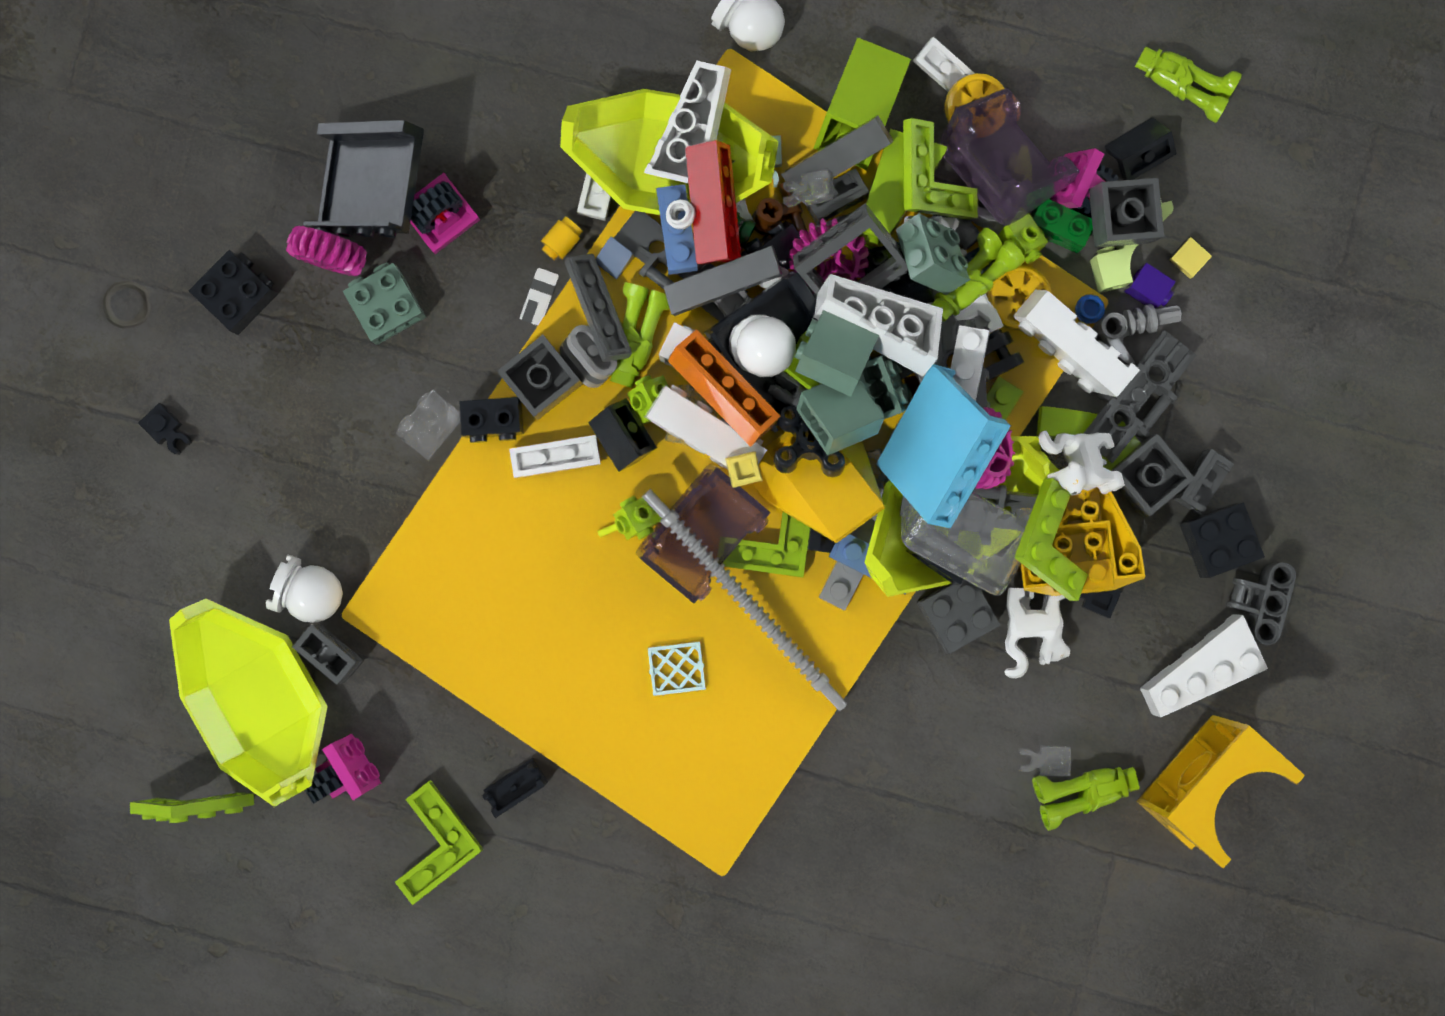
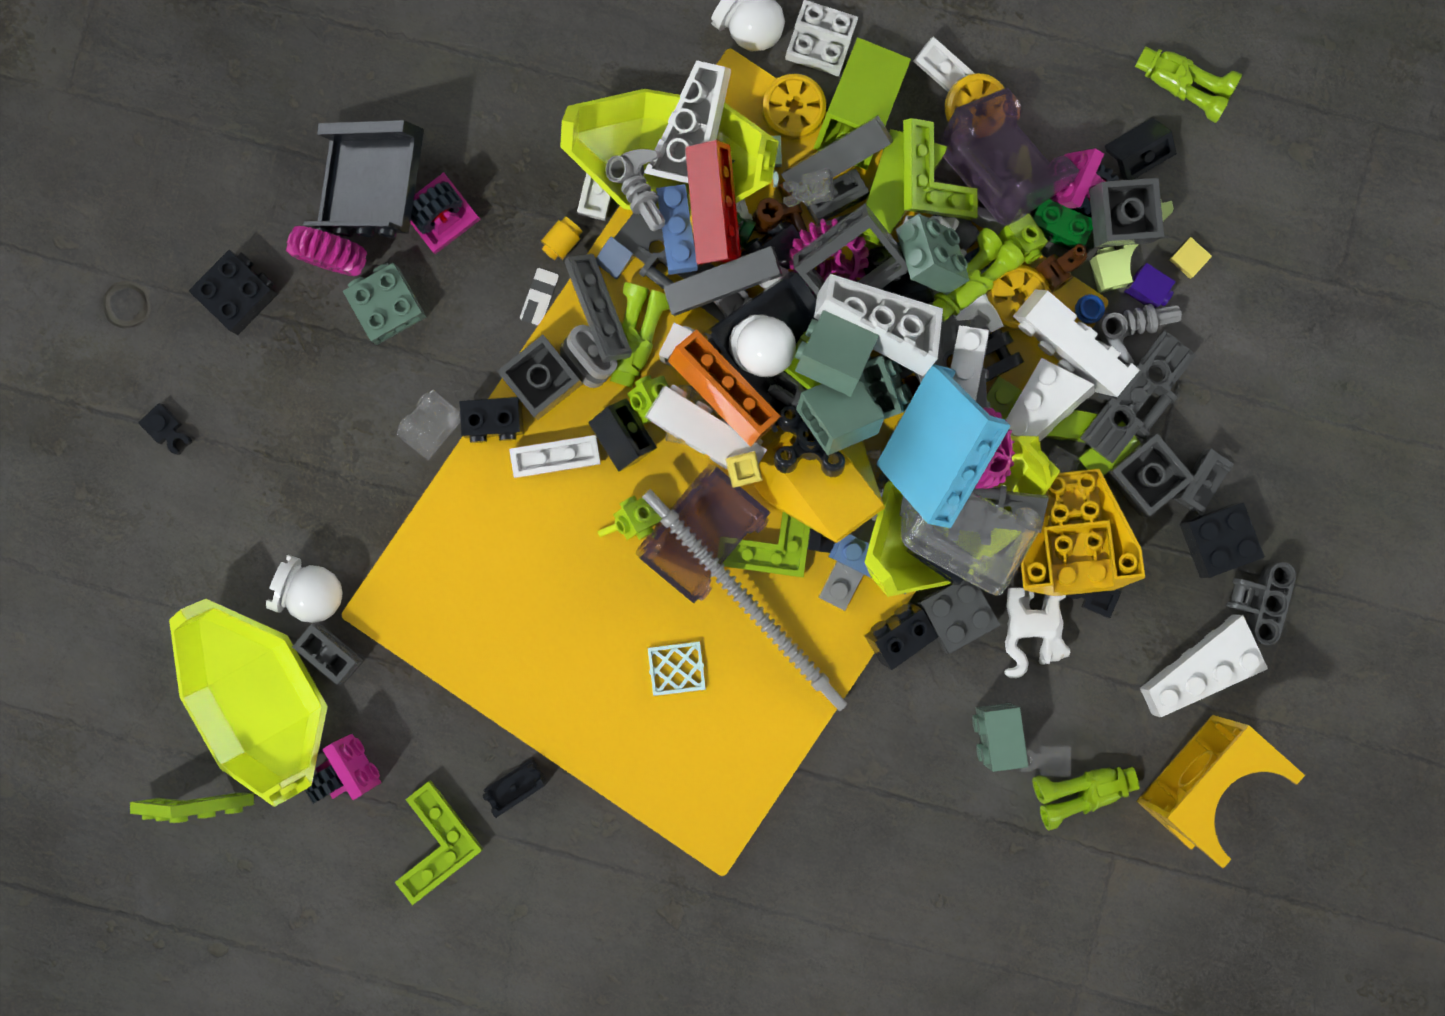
(630, 172): none -> light grey piece
(677, 207): white plate -> none
(804, 120): none -> yellow wheel
(821, 38): none -> white slope
(901, 635): none -> black brick
(1000, 737): none -> sand green brick
(1036, 547): lime plate -> none
(1047, 400): none -> white wedge
(1058, 270): none -> reddish brown piece
(1084, 462): white animal -> none

